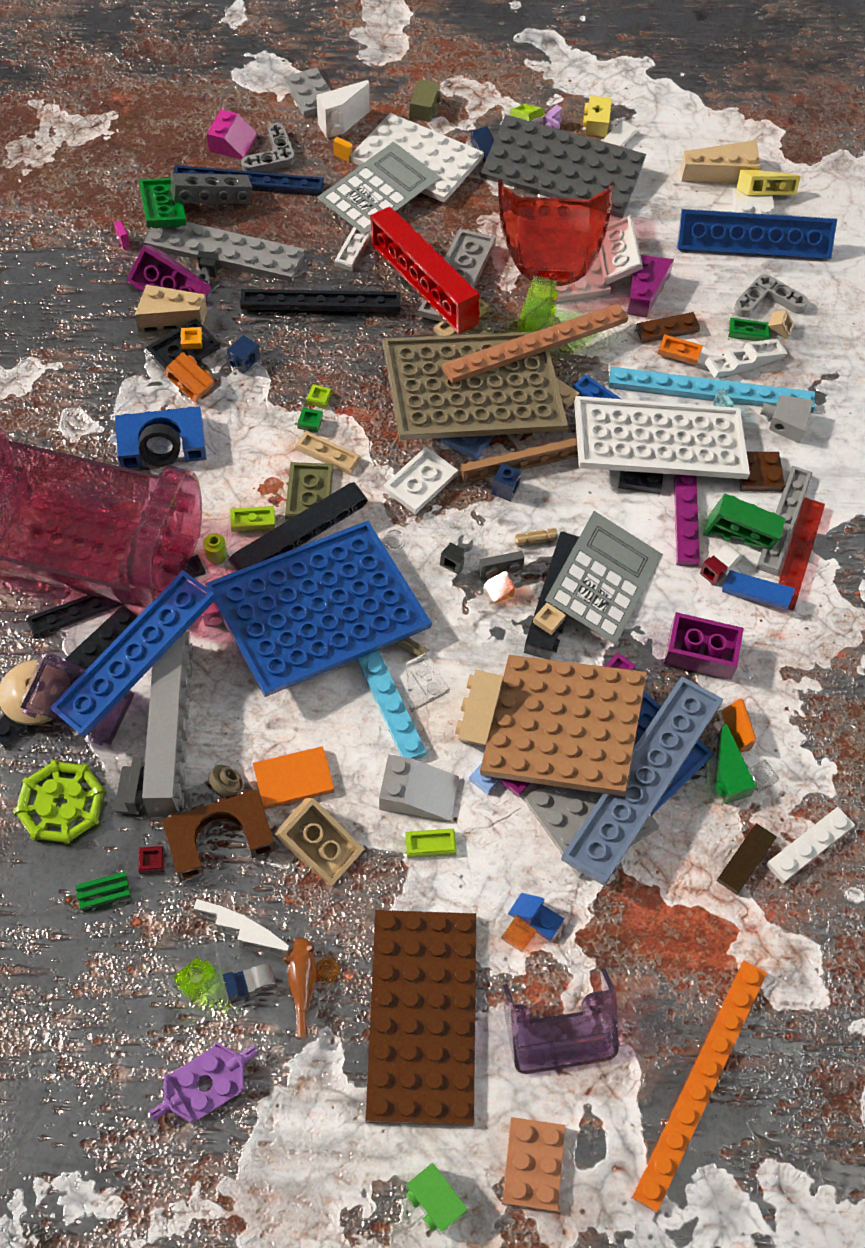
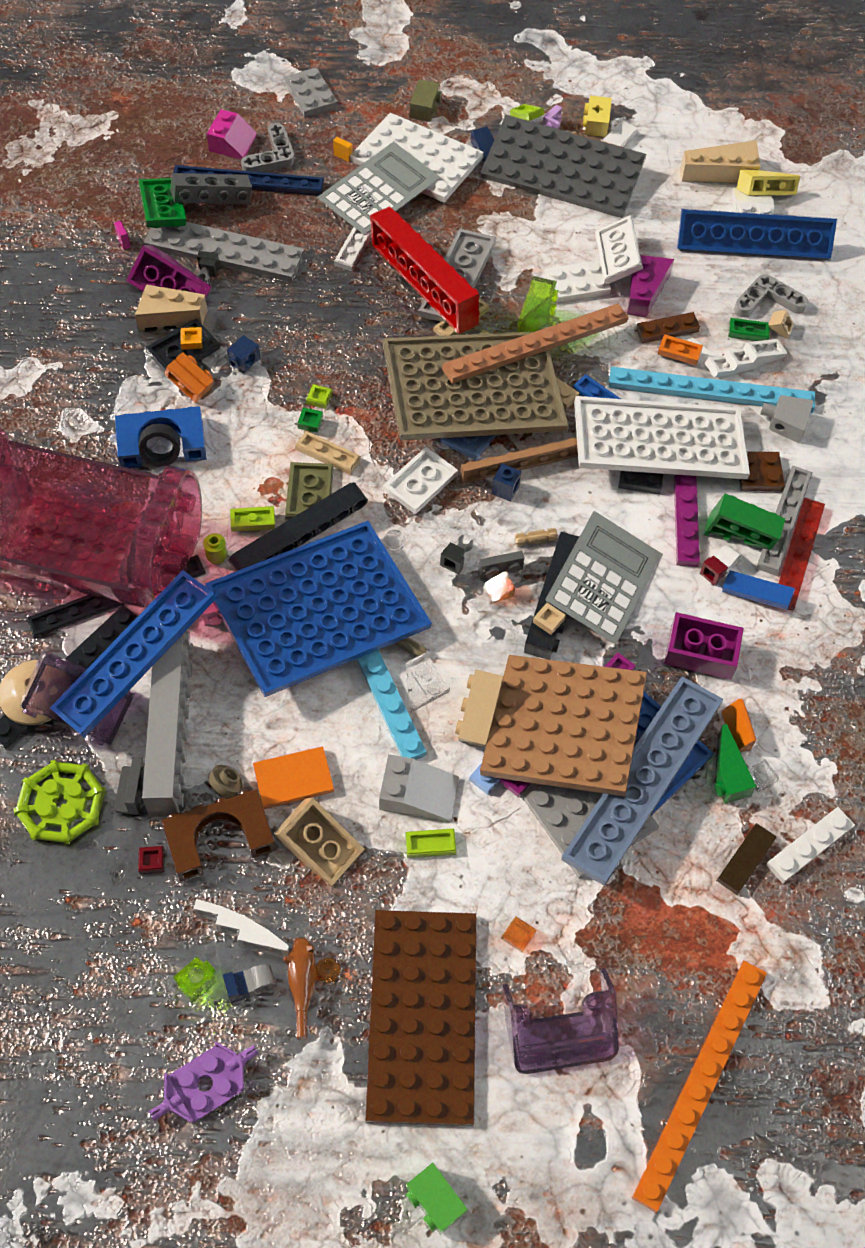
(104, 890): green tile -> none
(320, 300): black plate -> none
(342, 108): white slope -> none
(533, 912): blue slope -> none
(533, 1165): nougat plate -> none
(554, 235): clear red windscreen -> none
(722, 399): clear light blue tile -> none

